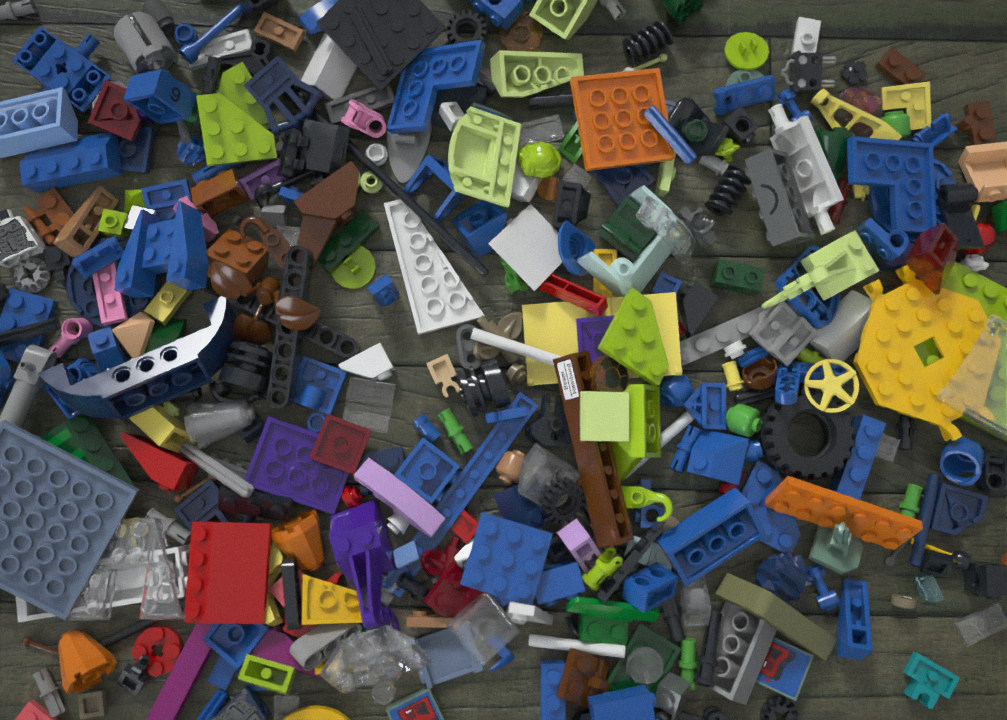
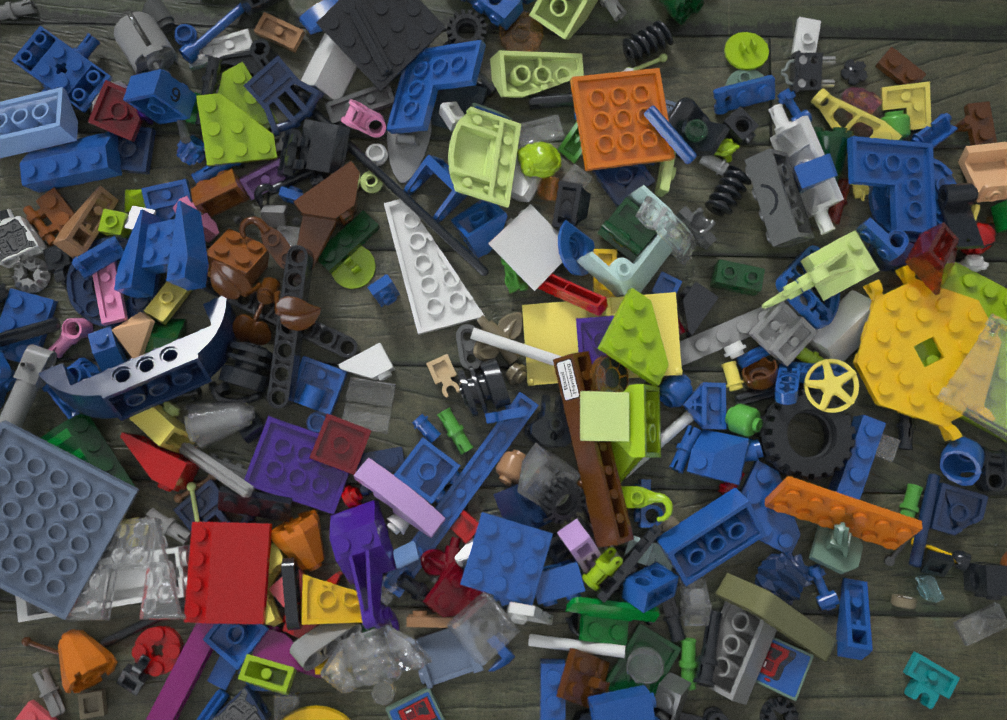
(191, 486): none -> yellowish green hinge
(814, 172): none -> blue slope

